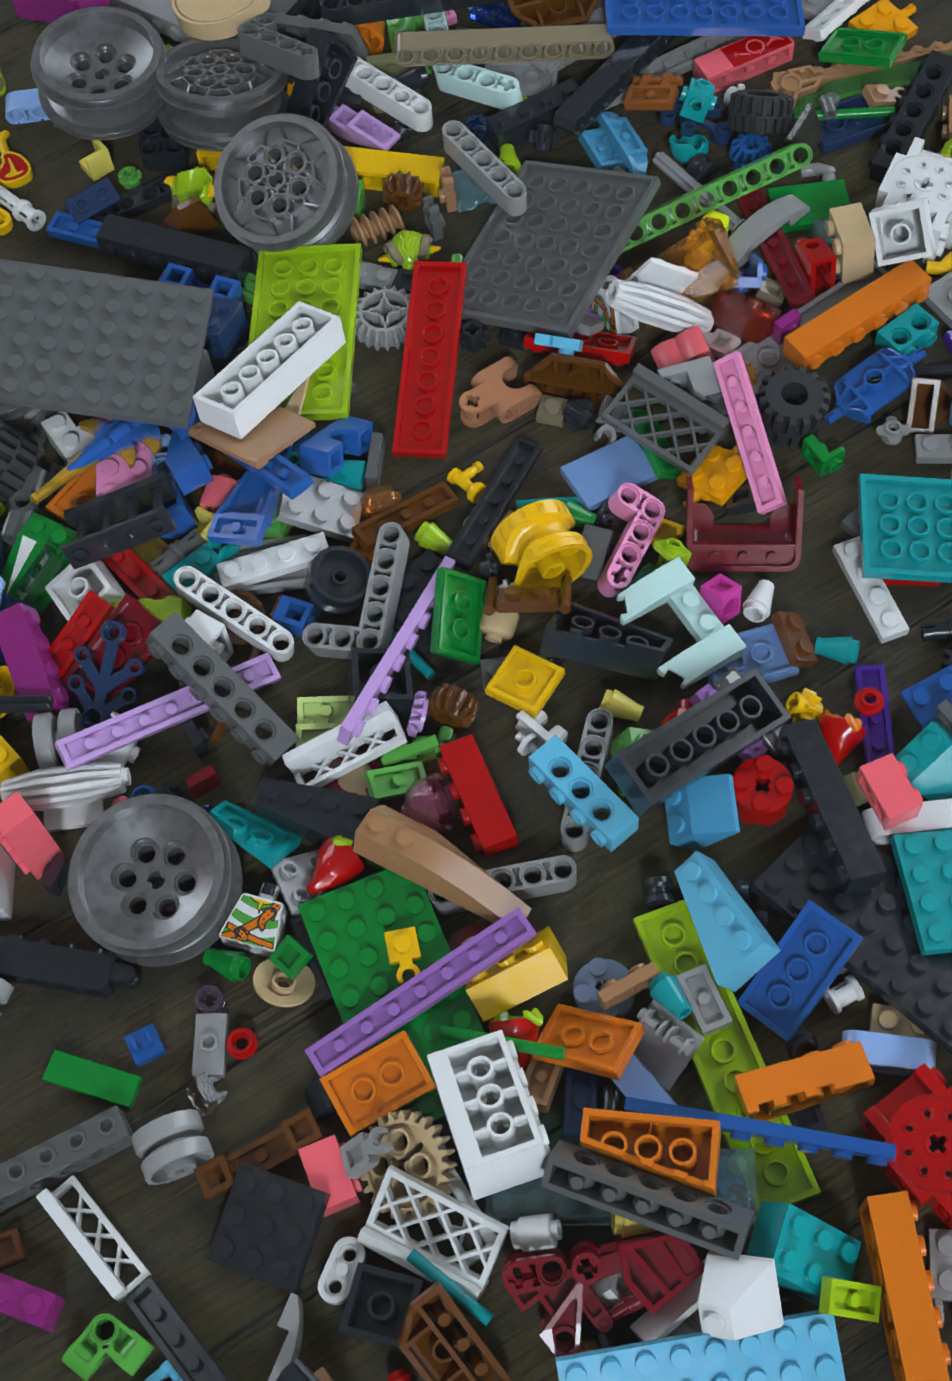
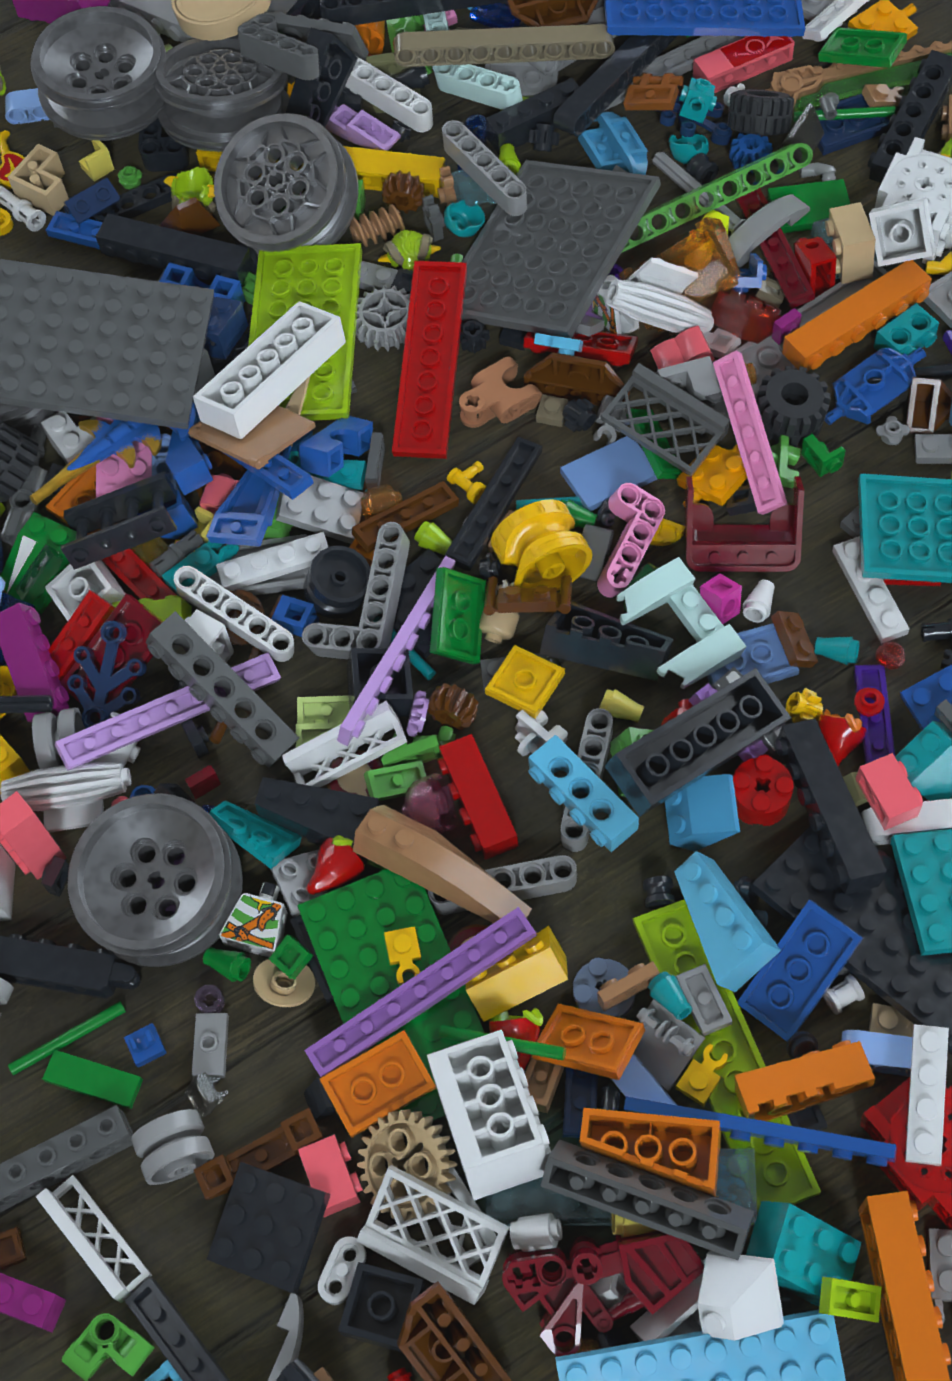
(40, 180): none -> tan brick
(66, 1038): none -> green bar
(237, 1036): red plate -> none
(361, 1152): light grey plate -> none
(455, 1291): teal bar -> none
(463, 219): none -> teal hair
(671, 549): lime bracket -> none
(700, 1079): none -> yellow plate
(784, 455): none -> bright green hips
(890, 655): none -> clear red plate
(927, 1095): none -> white plate

